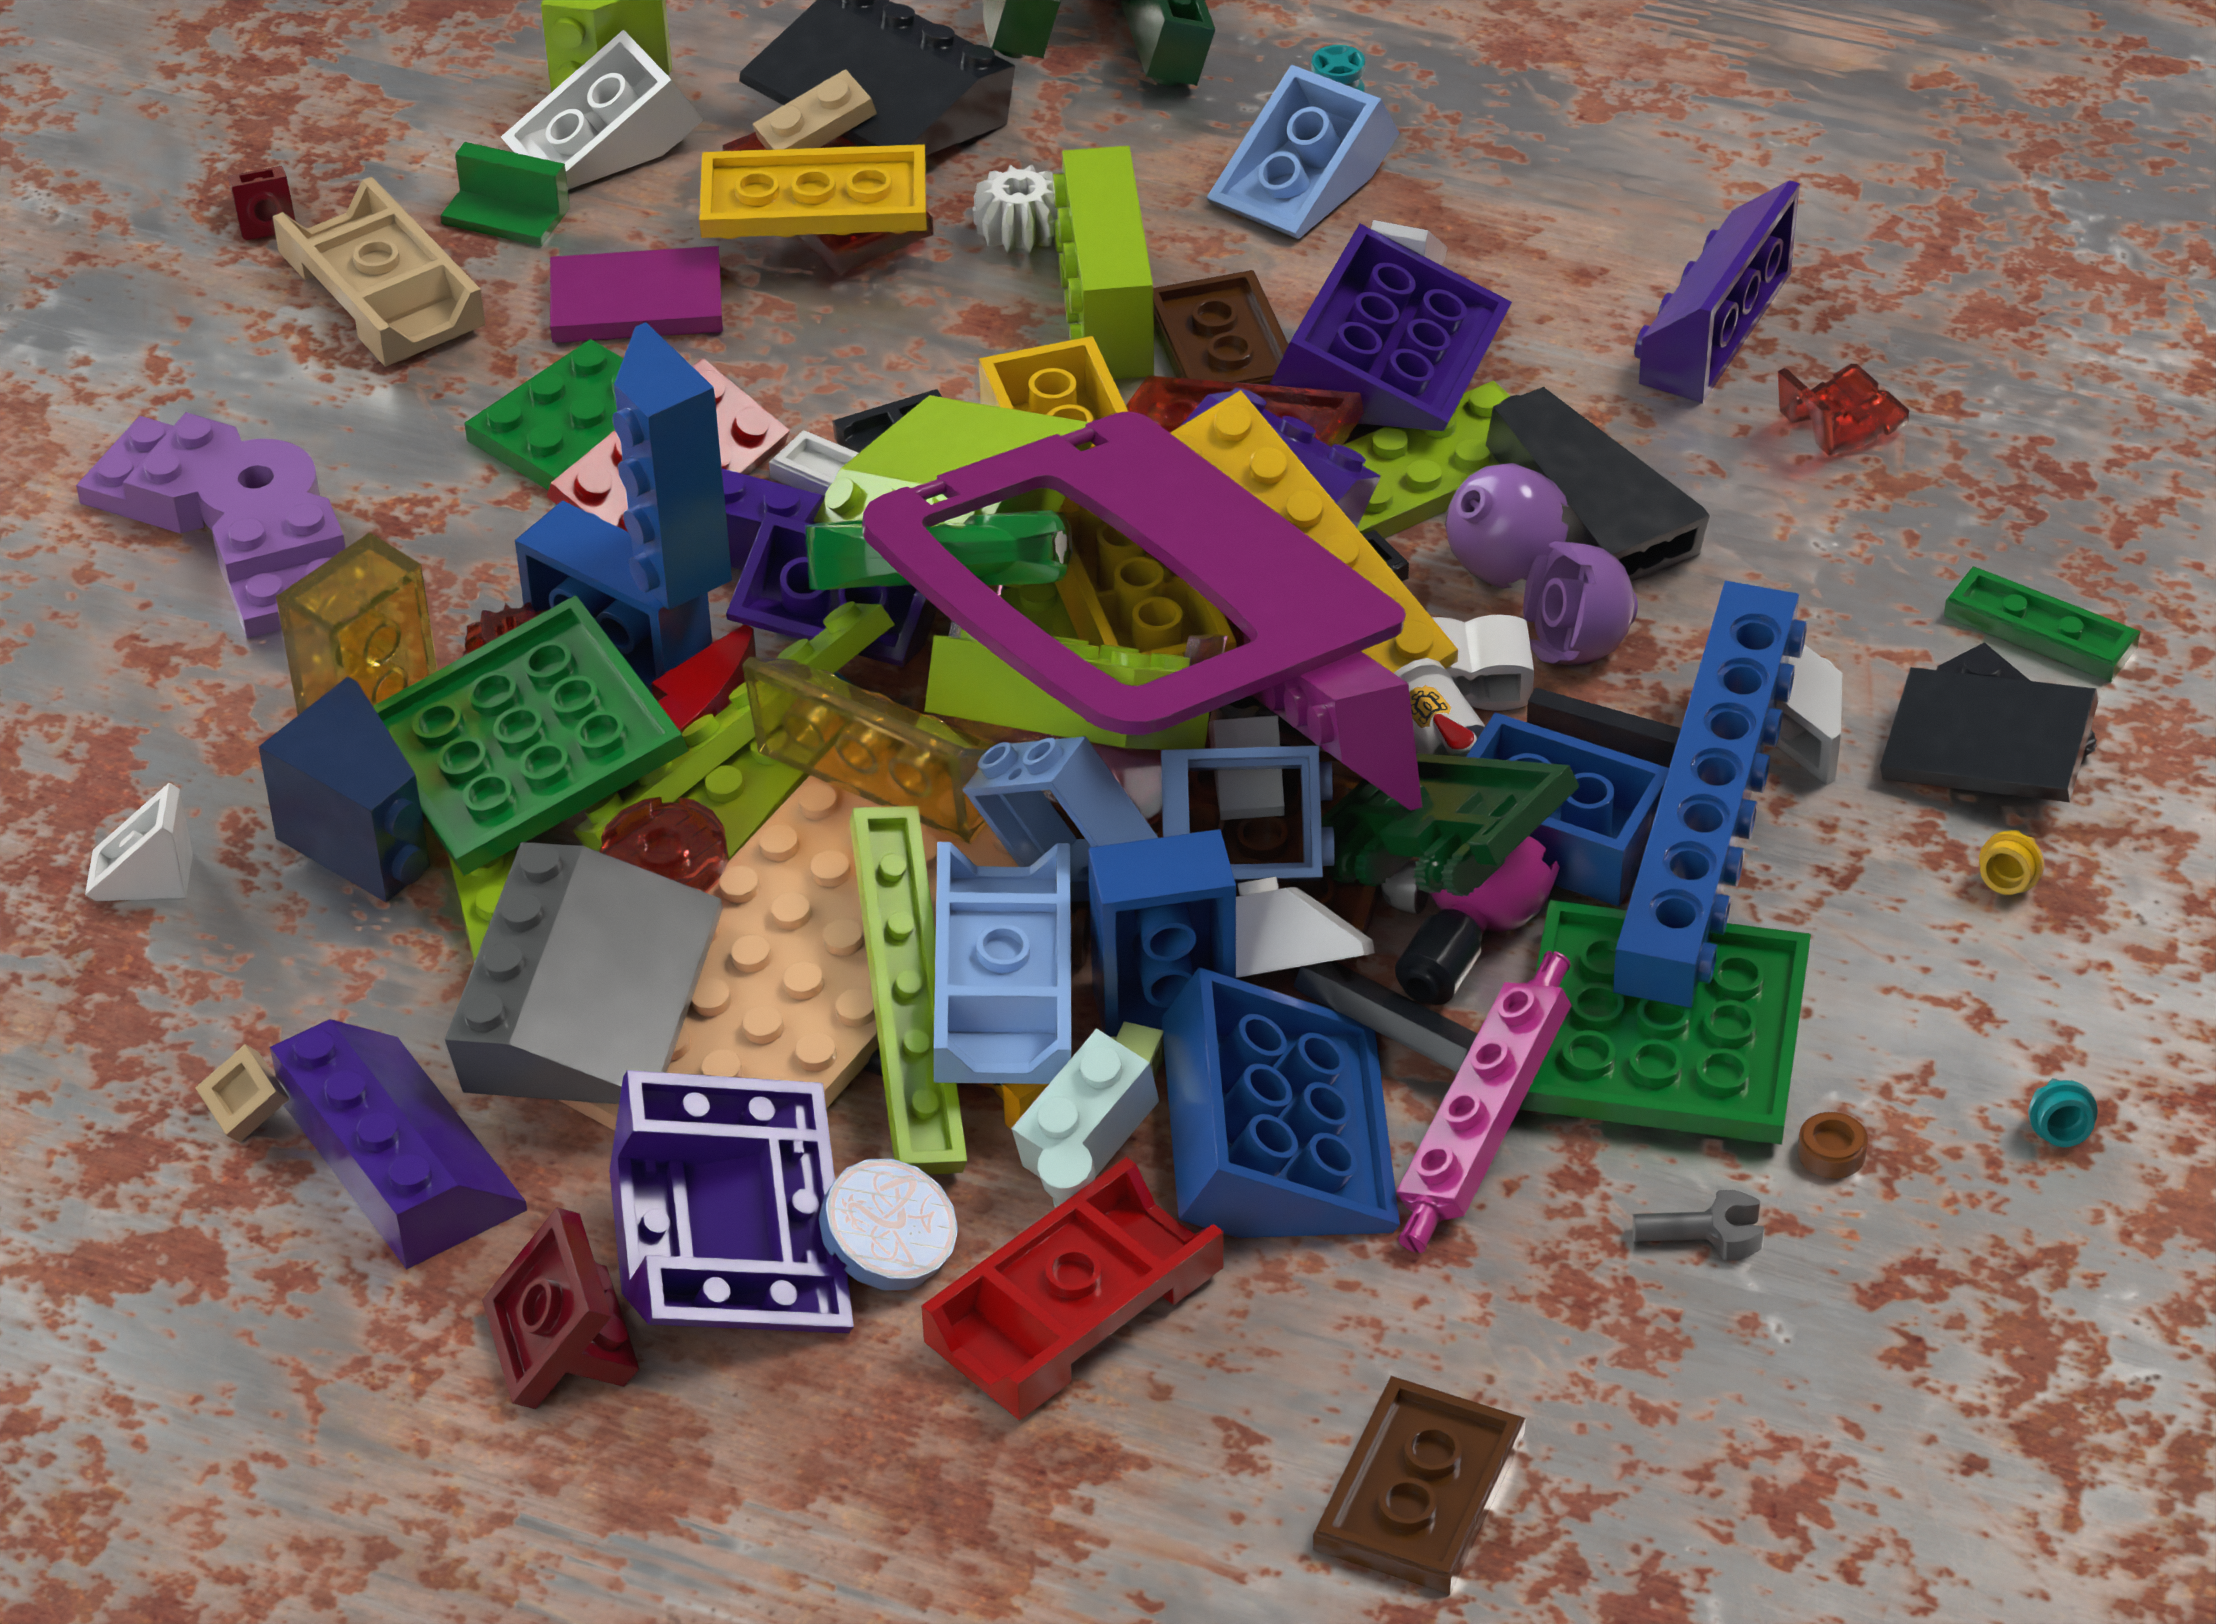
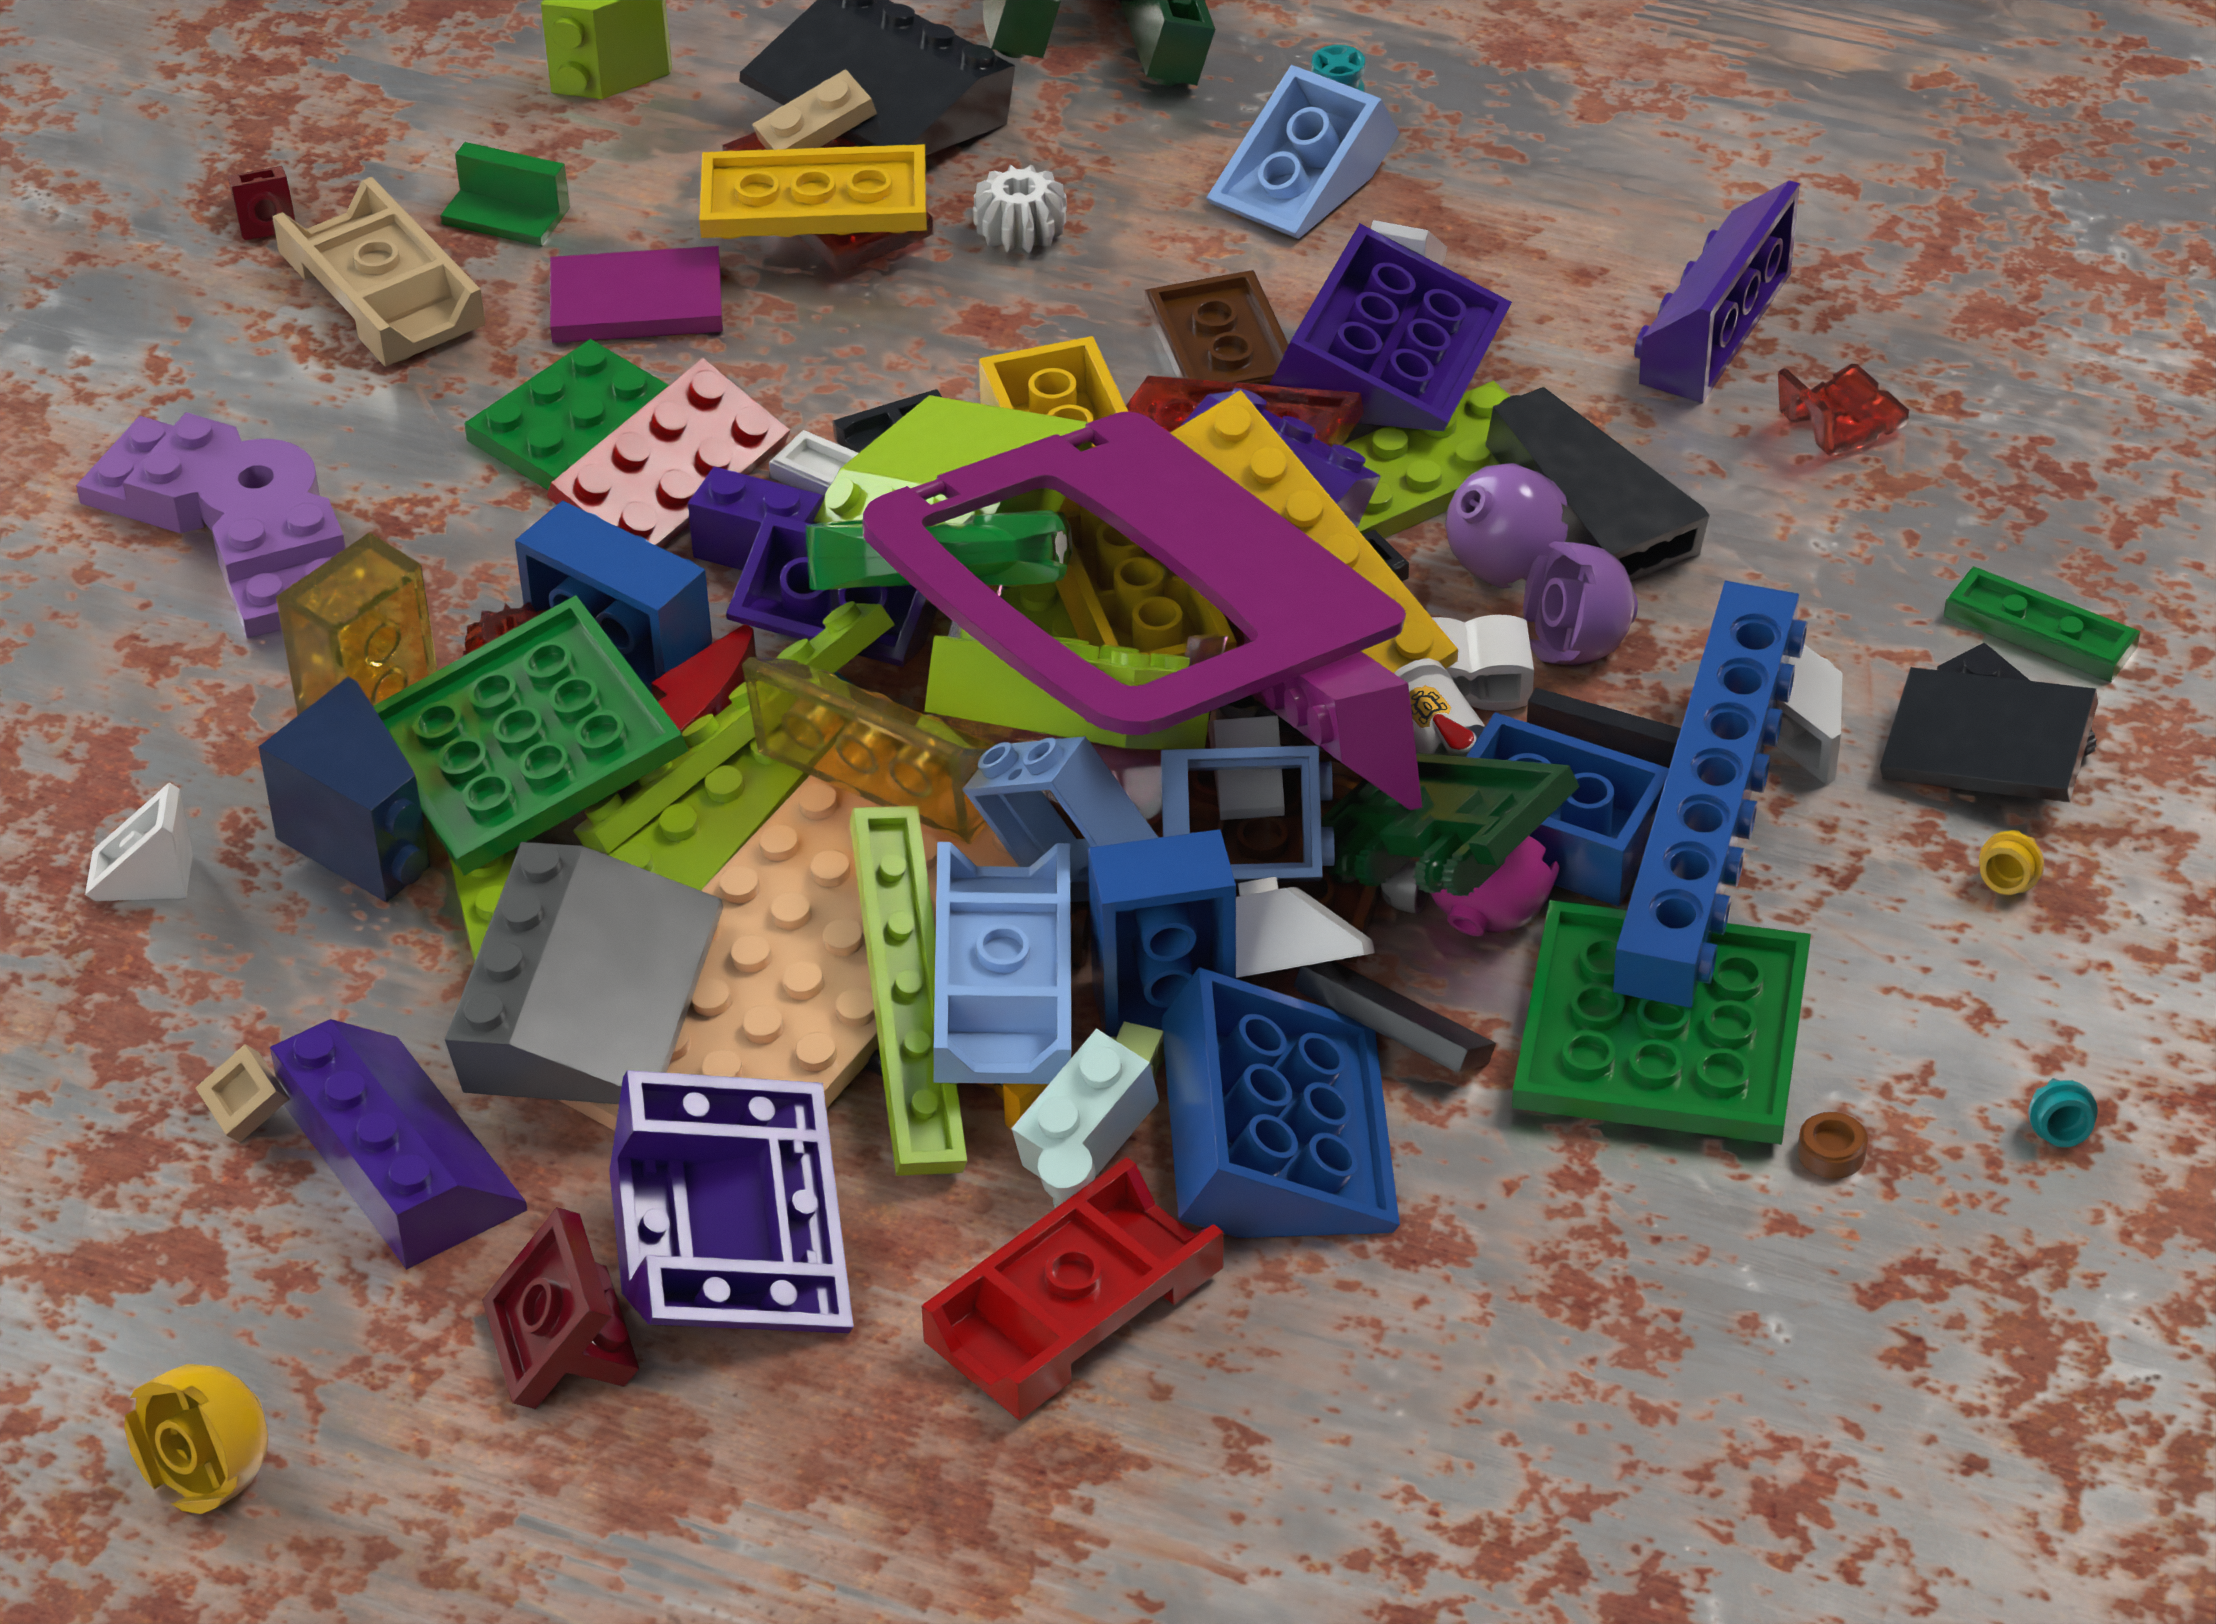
(197, 1435): none -> yellow cylinder
(607, 115): white slope -> none
(670, 472): blue slope -> none
(670, 840): clear red tile -> none
(888, 1224): tile -> none
(1105, 258): lime brick -> none
(1419, 1484): reddish brown tile -> none
(1439, 957): black brick -> none
(1483, 1101): dark pink plate -> none
(1713, 1224): flat silver bar -> none

